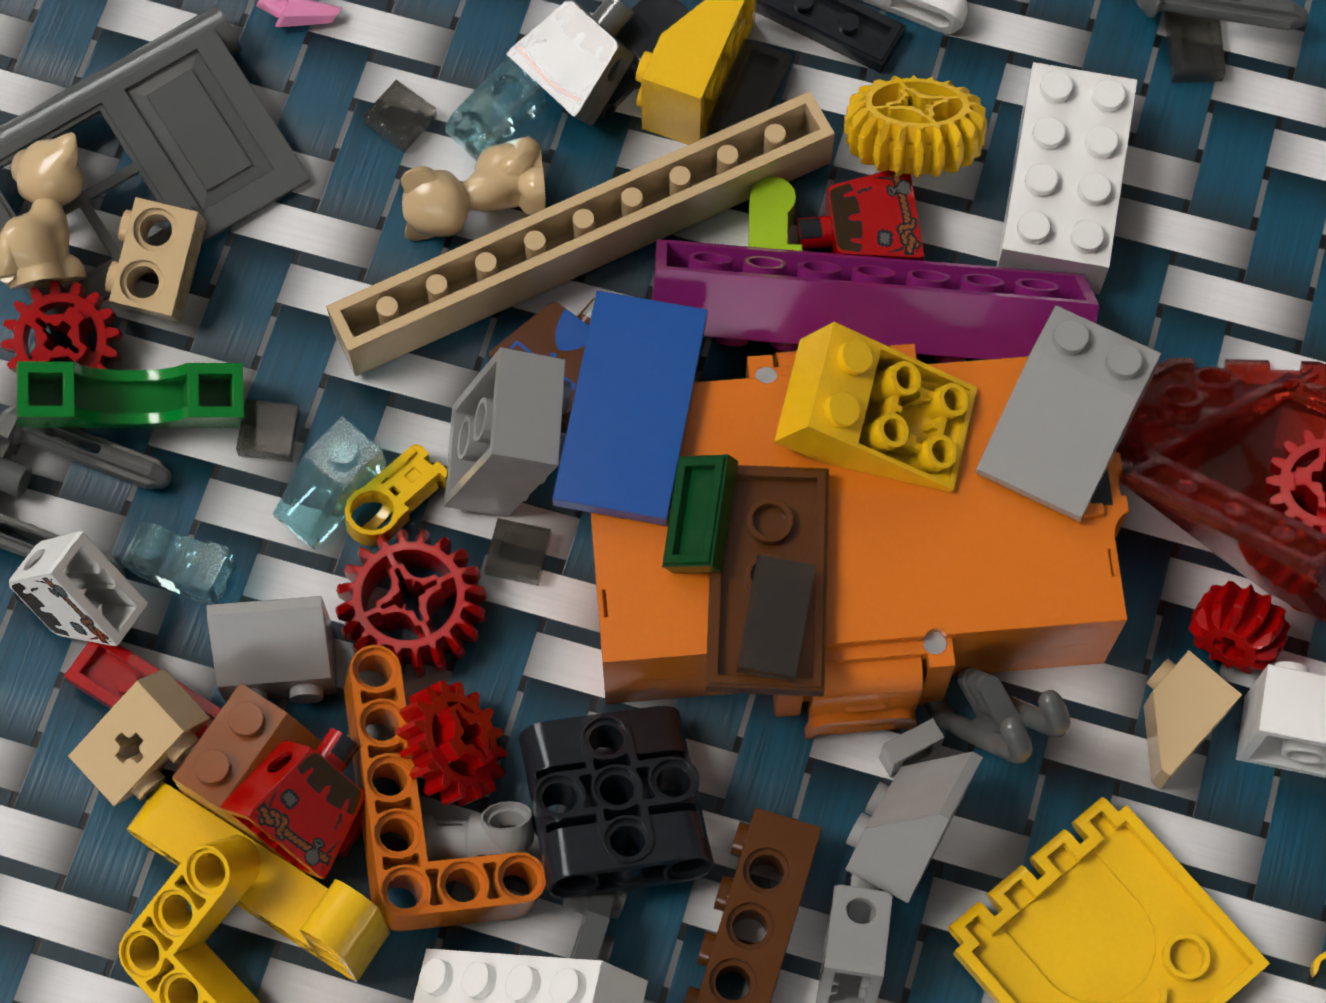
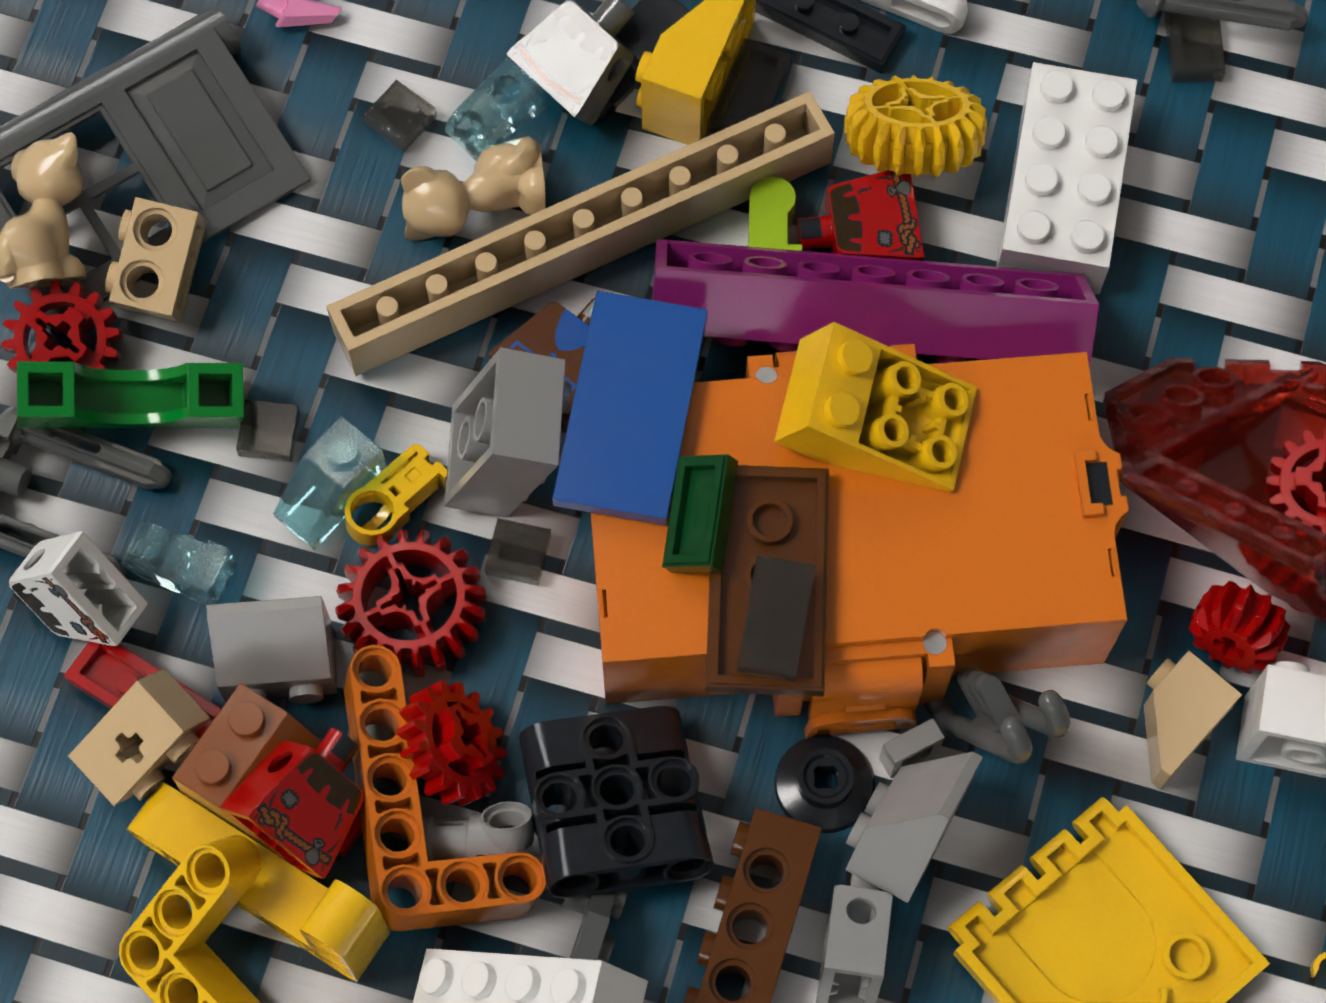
(824, 807): none -> black piece
(1068, 413): light grey slope -> none

